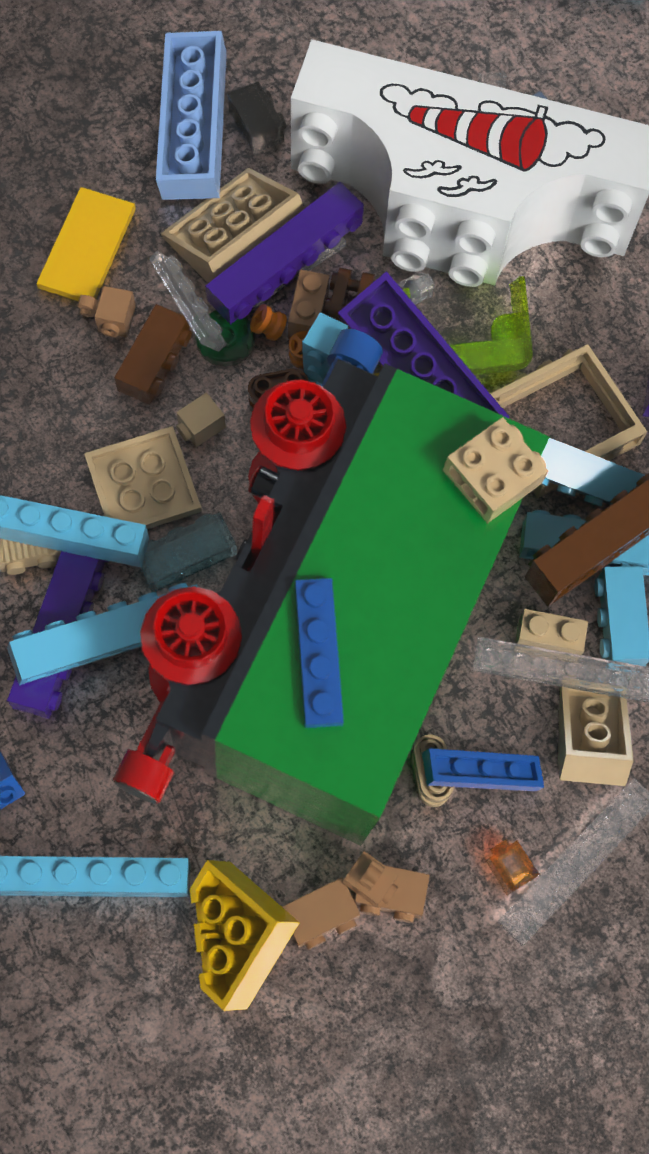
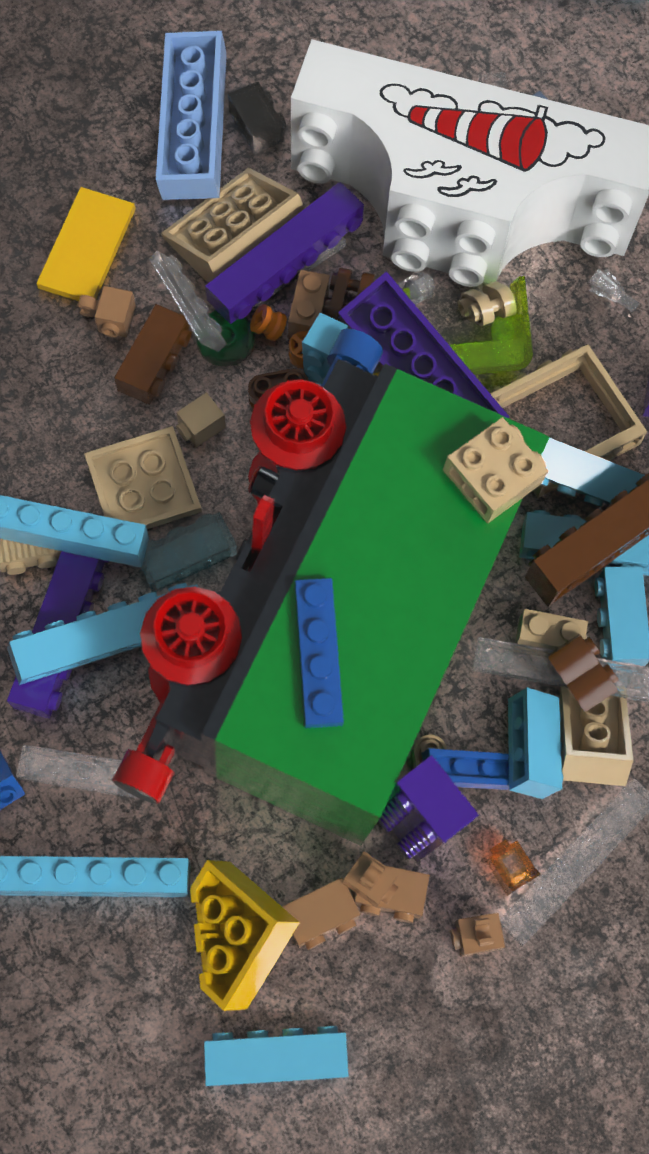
(69, 770): none -> clear plate
(275, 1058): none -> medium azure brick
(425, 810): none -> dark purple brick
(478, 934): none -> medium nougat brick
(482, 306): none -> tan brick
(534, 743): none -> medium azure brick
(582, 671): none -> reddish brown brick
(607, 286): none -> clear cone

